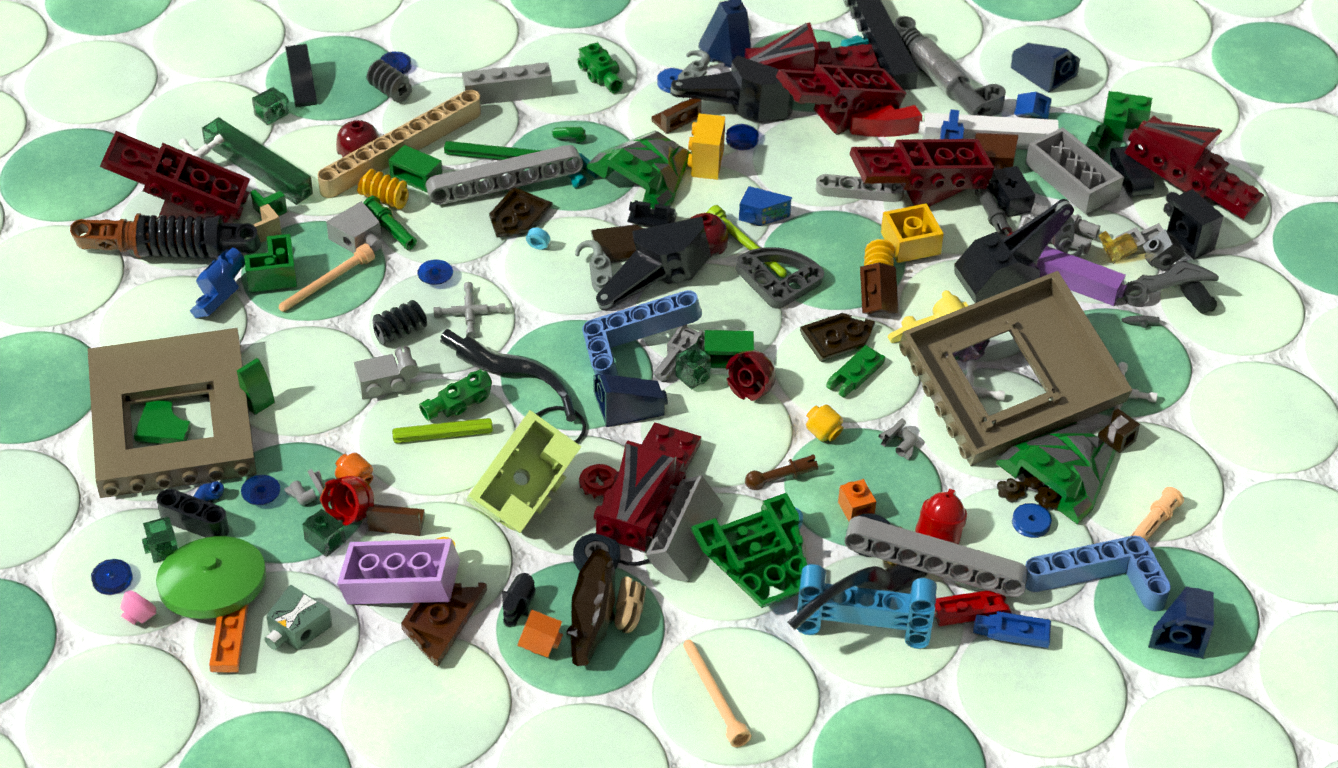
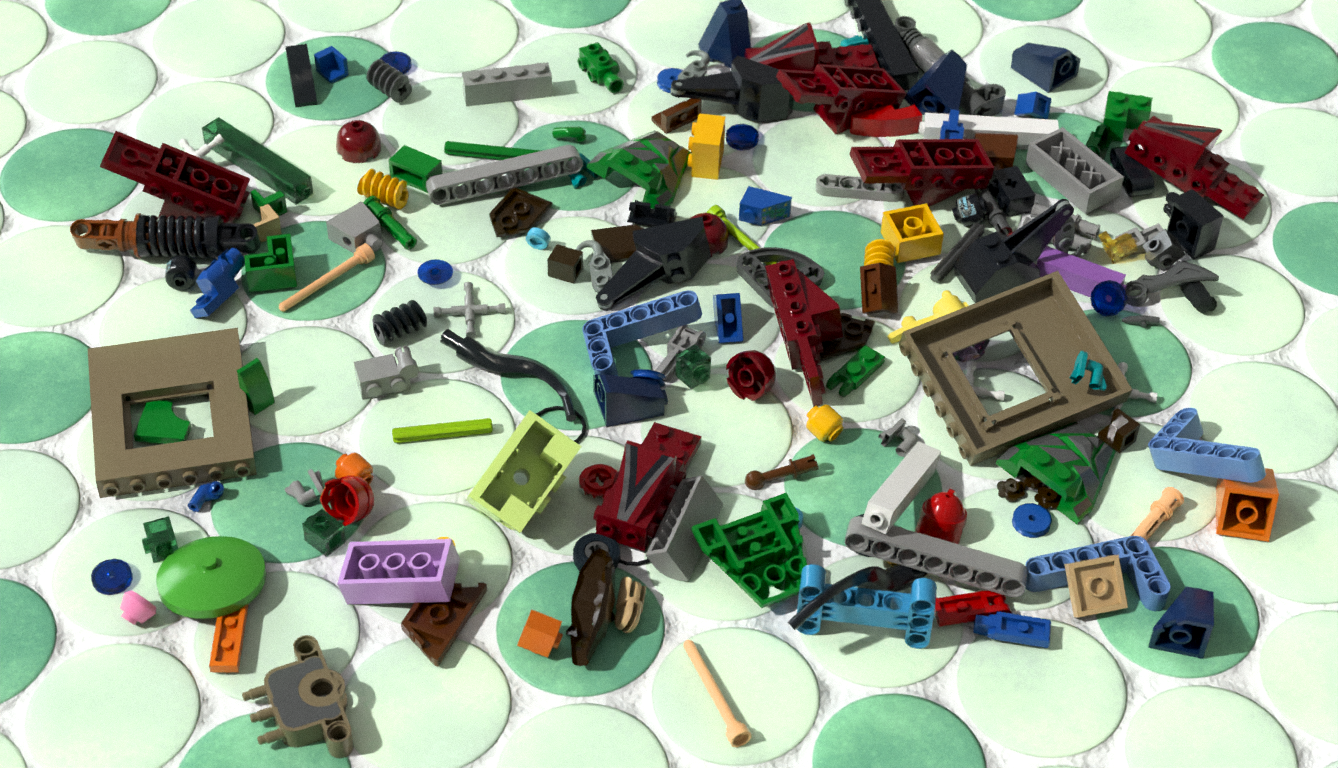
(181, 272): none -> black head
(192, 513): black beam -> none
(260, 489): clear blue piece -> none
(270, 105): clear green brick -> none
(296, 619): sand green torso -> none
(296, 704): none -> dark tan piece
(331, 64): none -> blue panel
(395, 519): reddish brown panel -> none
(415, 133): tan beam -> none
(464, 395): green brick -> none
(517, 599): black arm -> none
(565, 263): none -> dark brown panel
(649, 375): none -> blue piece
(725, 344): green piece -> none
(728, 317): none -> blue slope
(805, 320): none -> dark red wedge
(856, 499): orange brick -> none
(901, 487): none -> white brick
(940, 86): none -> dark blue slope
(956, 252): none -> dark grey axle
(970, 209): none -> black head
(1081, 364): none -> teal piece
(1096, 586): none -> tan plate
(1105, 307): none -> clear blue piece
(1180, 450): none -> medium blue beam
(1246, 507): none -> orange slope

